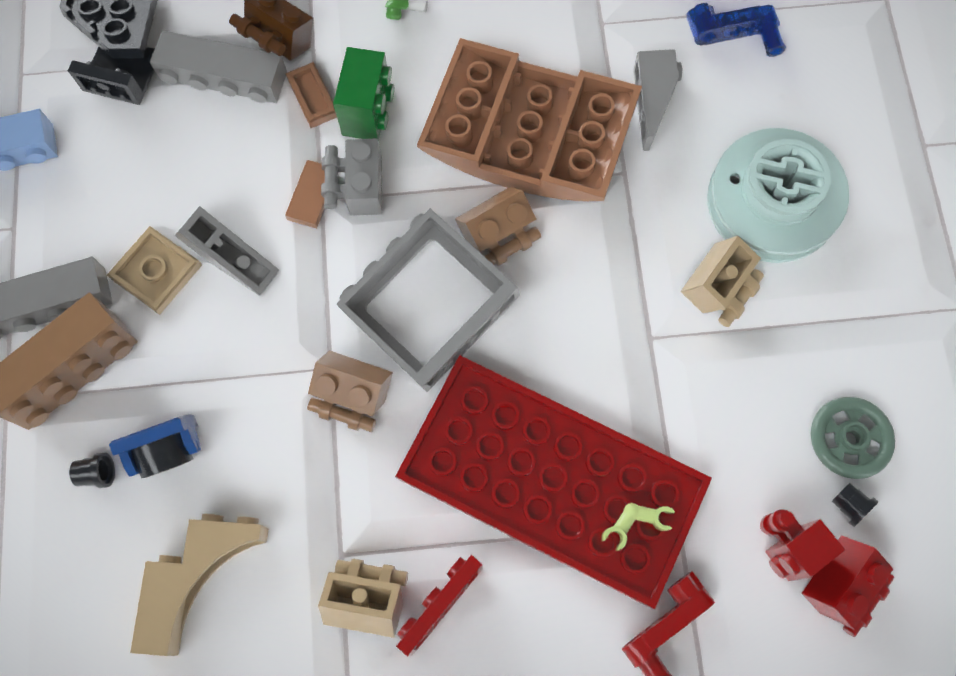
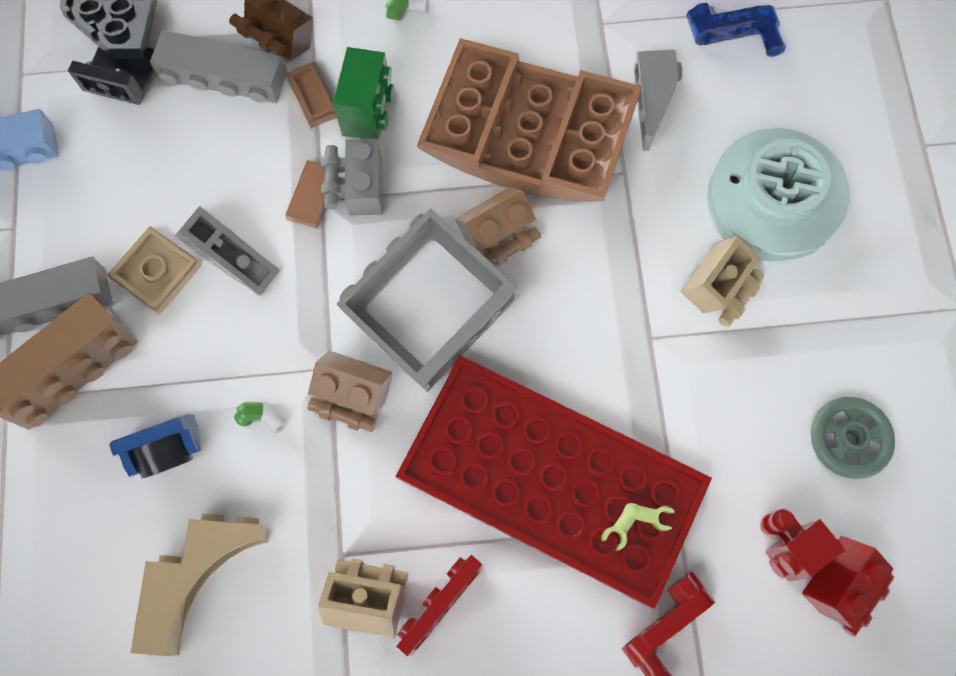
(93, 471): black piece -> none
(259, 411): none -> arm
(854, 504): black piece -> none

